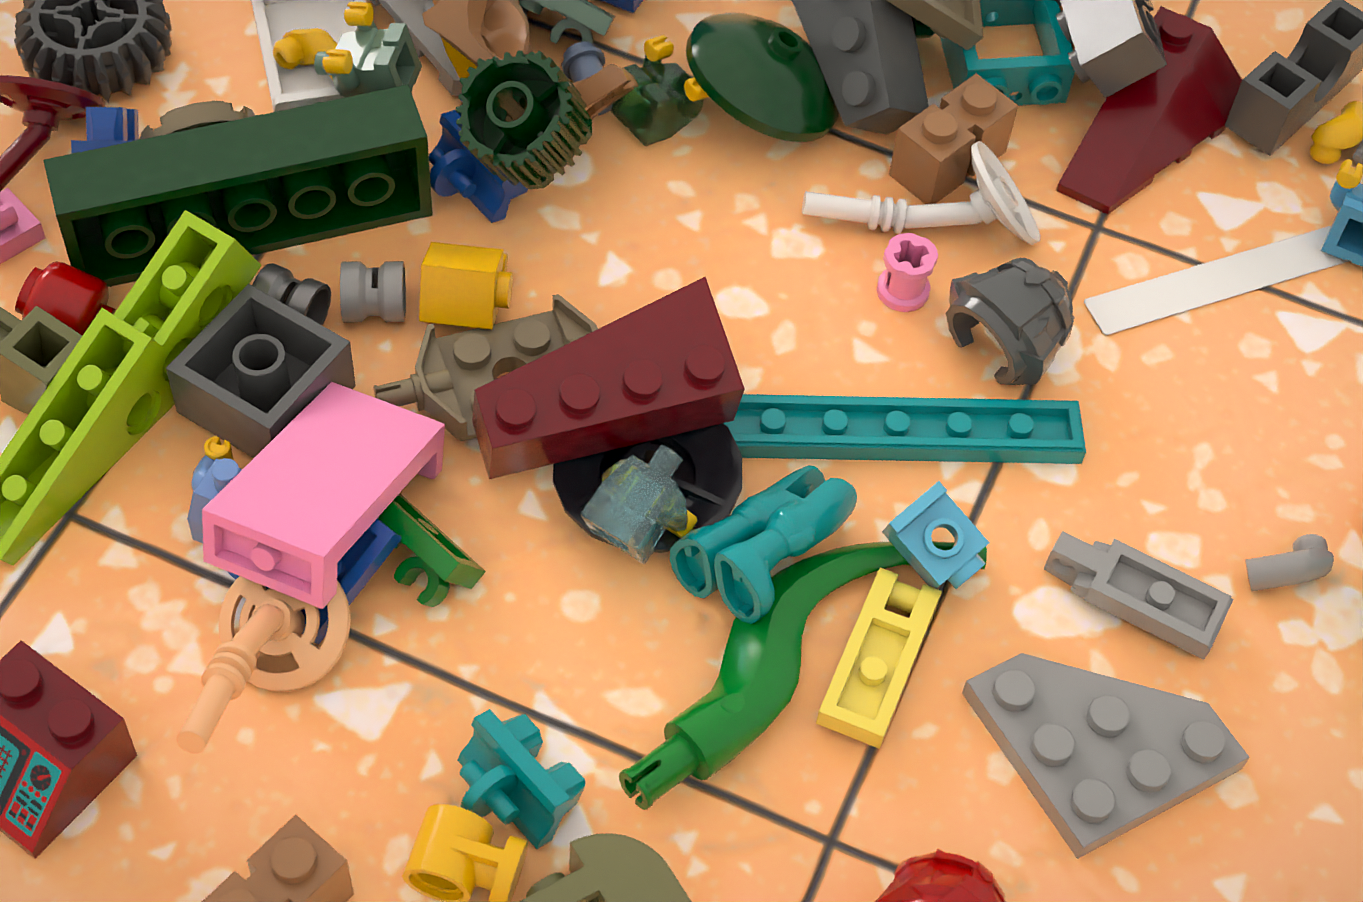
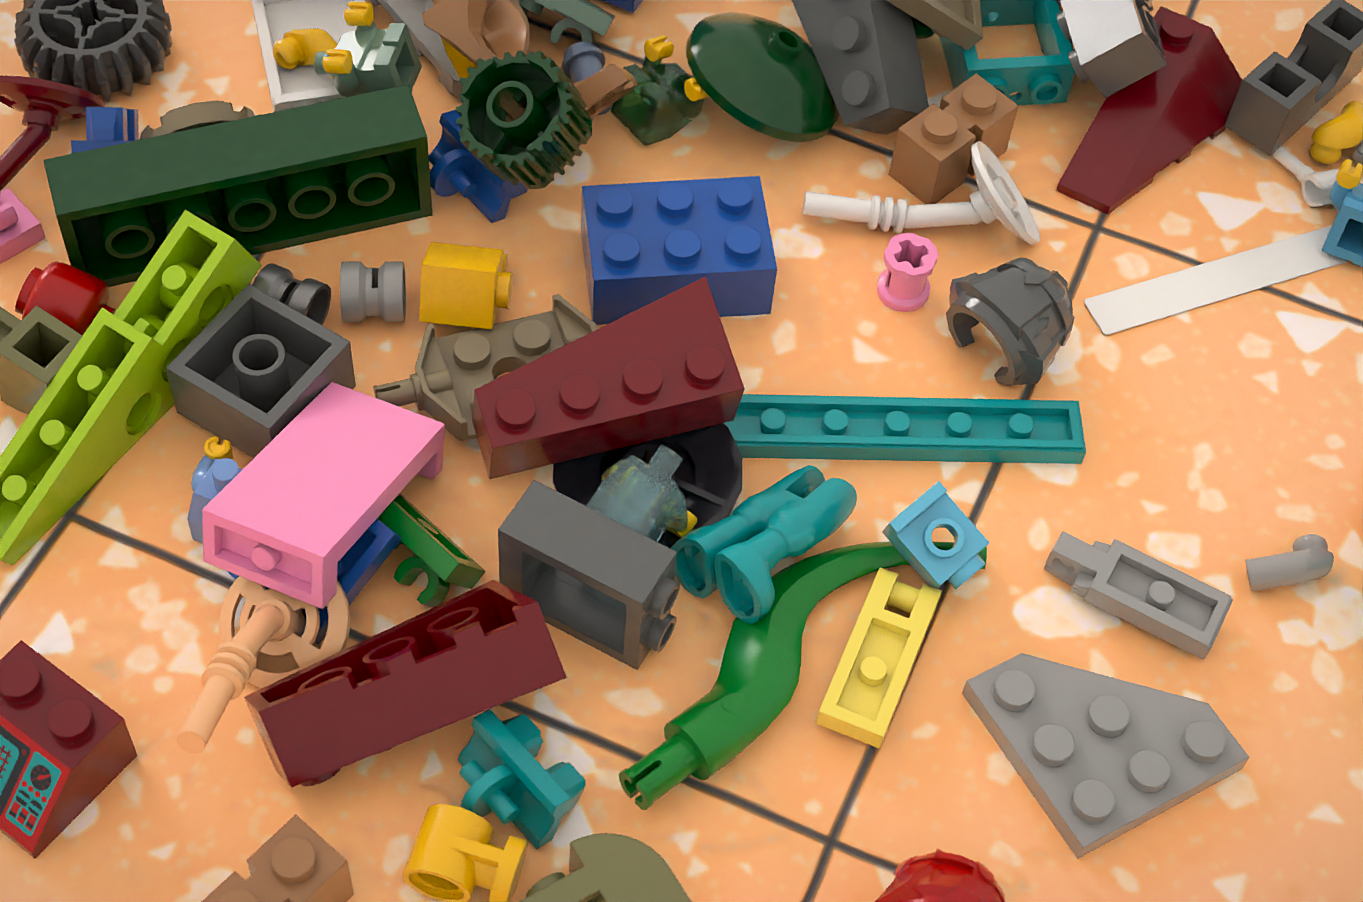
(406, 683): none -> dark red wedge
(589, 574): none -> dark grey window
(668, 234): none -> blue brick
(1315, 185): none -> white hand

